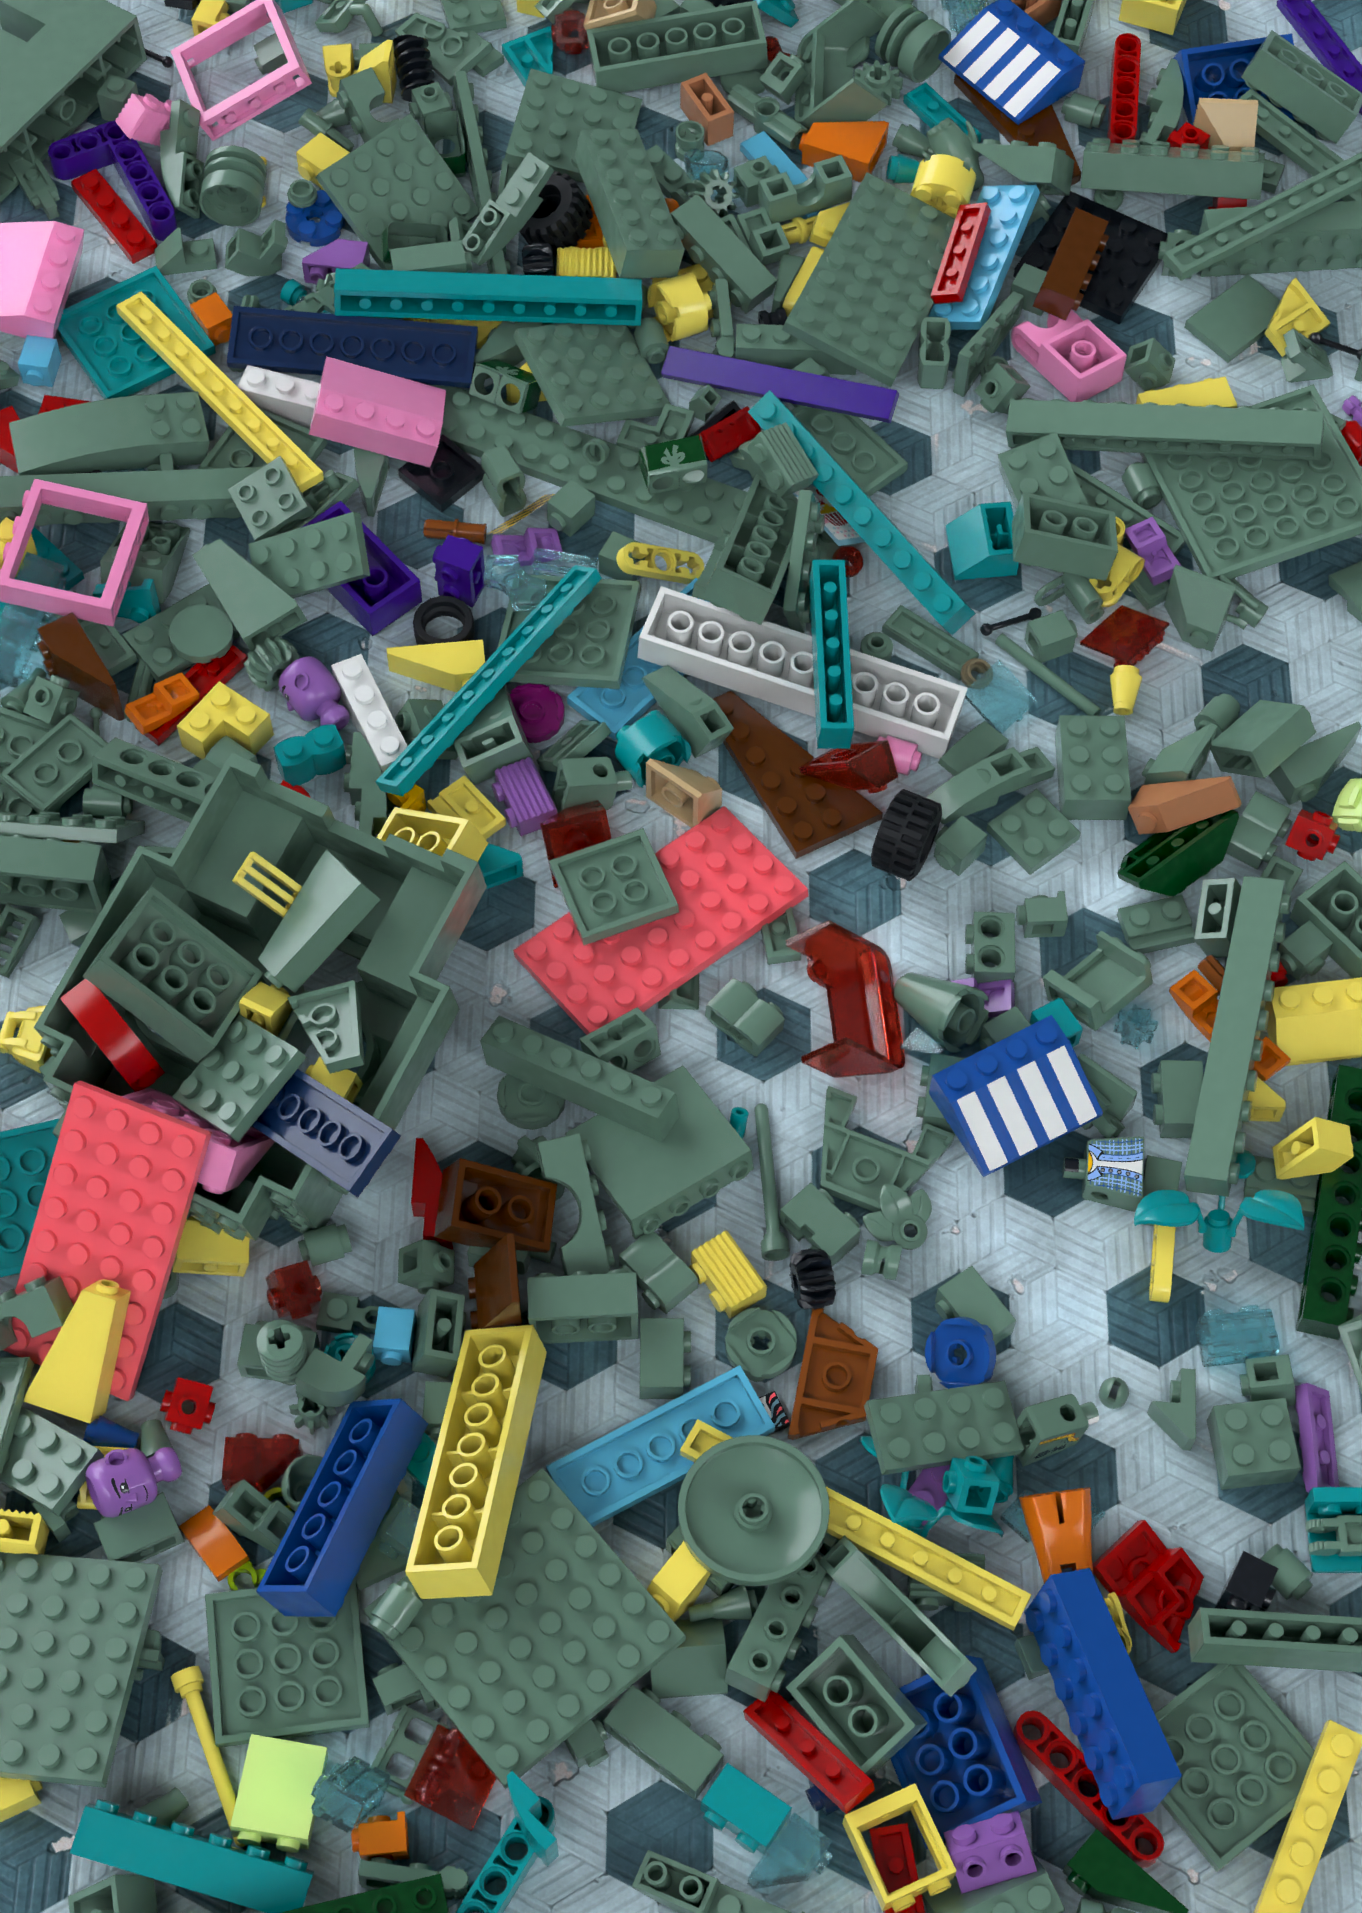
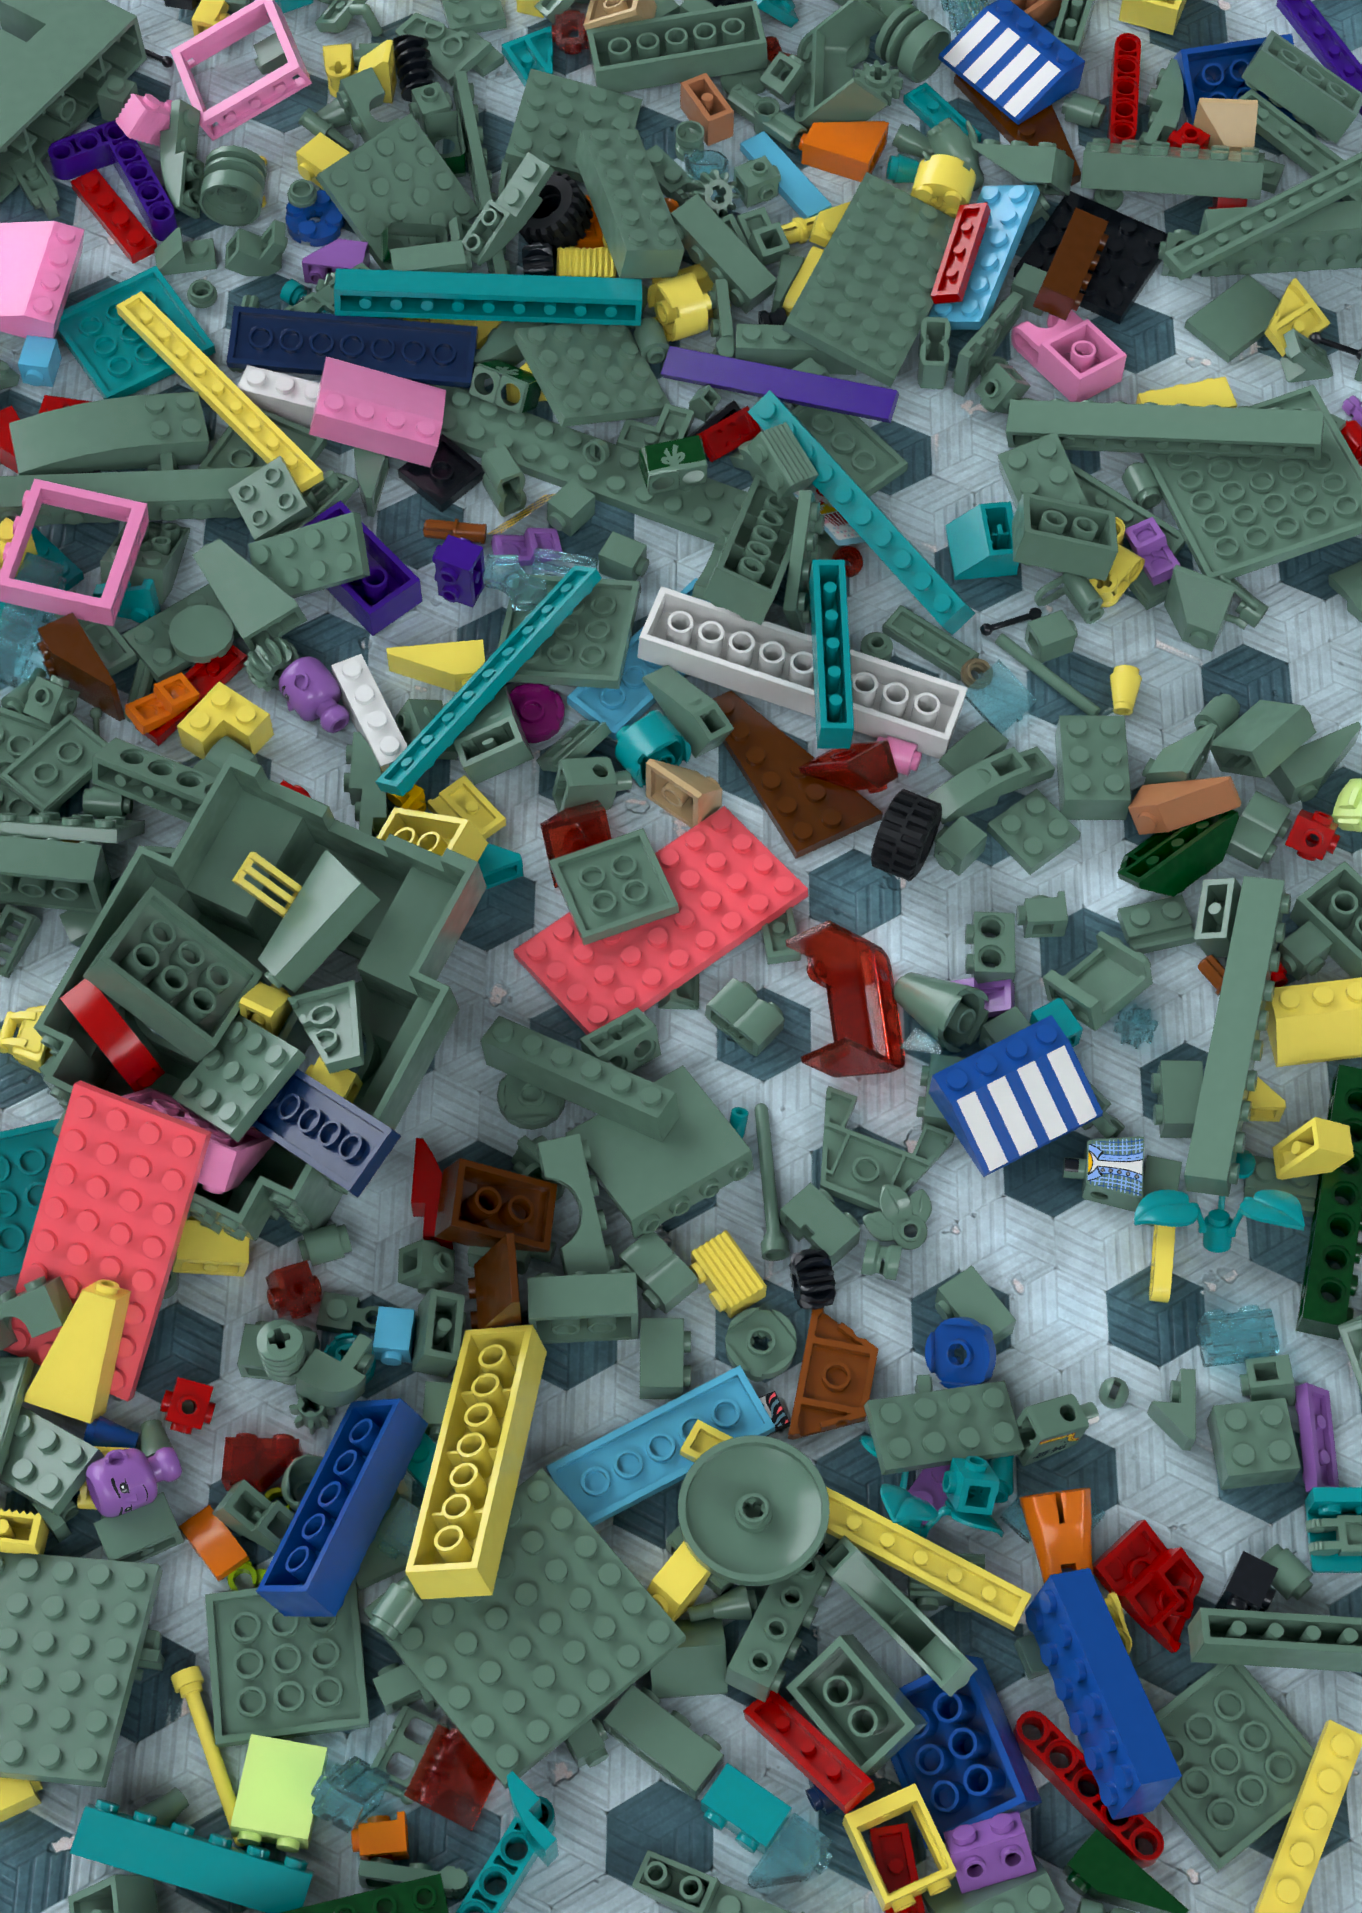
(213, 318): orange brick -> none
(310, 755): teal brick -> none
(439, 607): black tyre -> none
(523, 795): medium lavender brick -> none
(648, 568): light yellow beam -> none
(825, 188): sand green arch -> none
(1112, 1088): sand green slope -> none
(1126, 636): clear red hinge -> none
(1149, 364): sand green brick -> none
(1200, 1003): orange slope -> none
(1283, 870): sand green plate -> none

